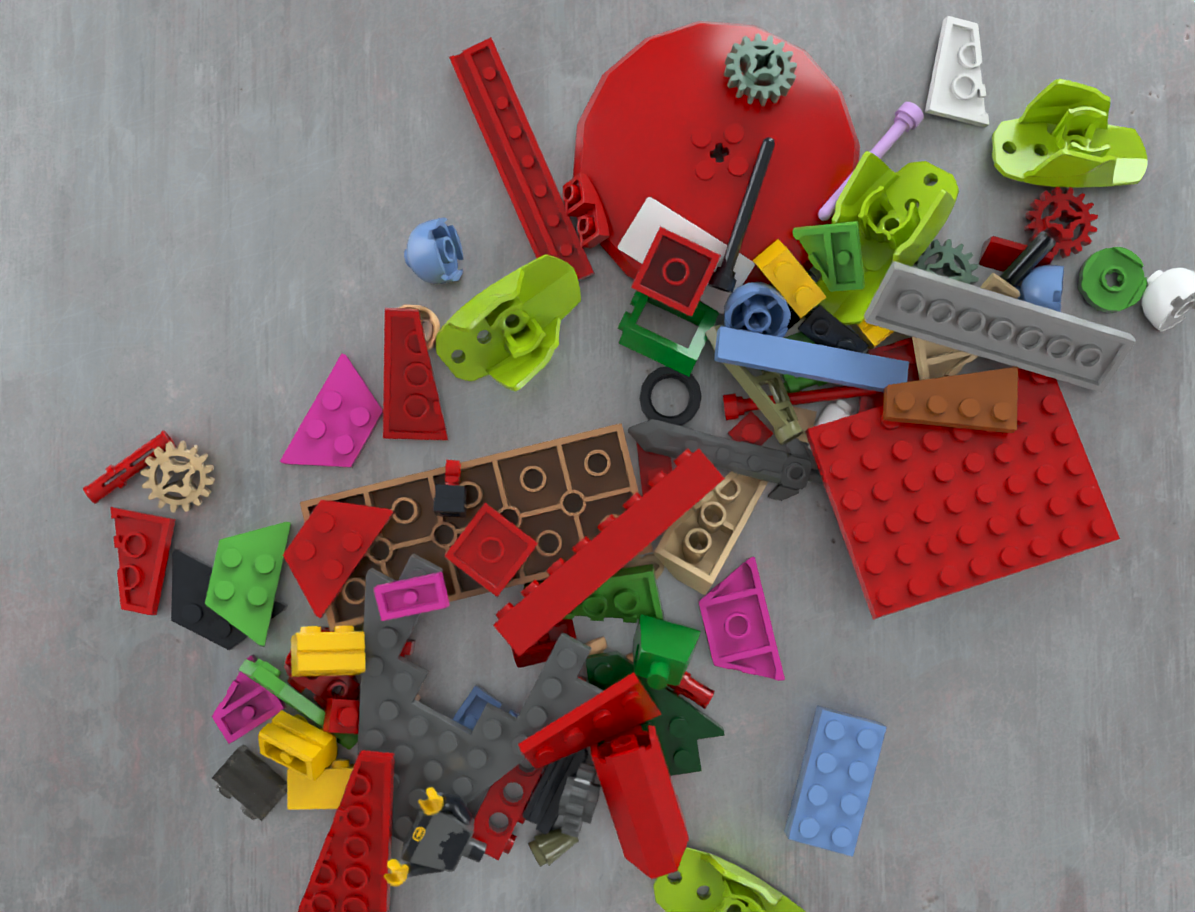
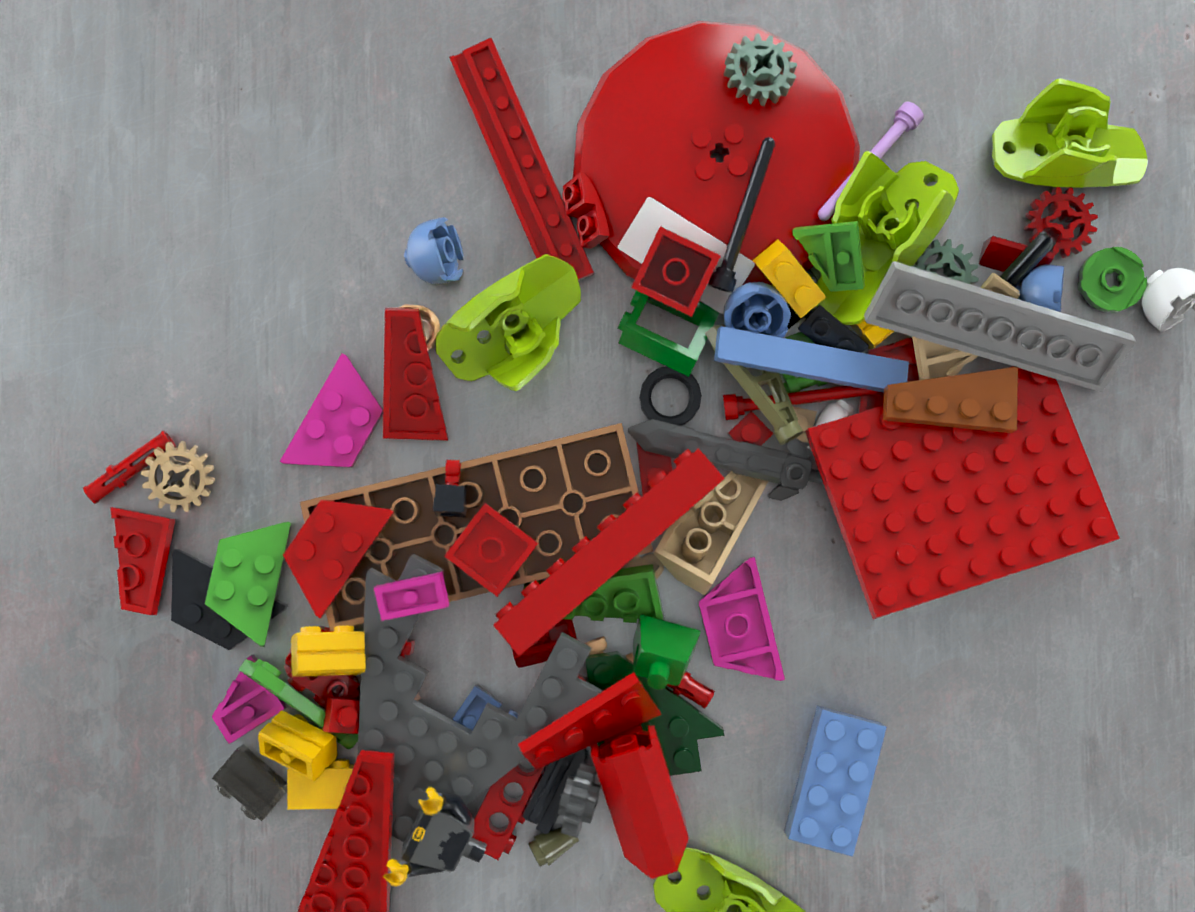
(956, 77): white wing -> none

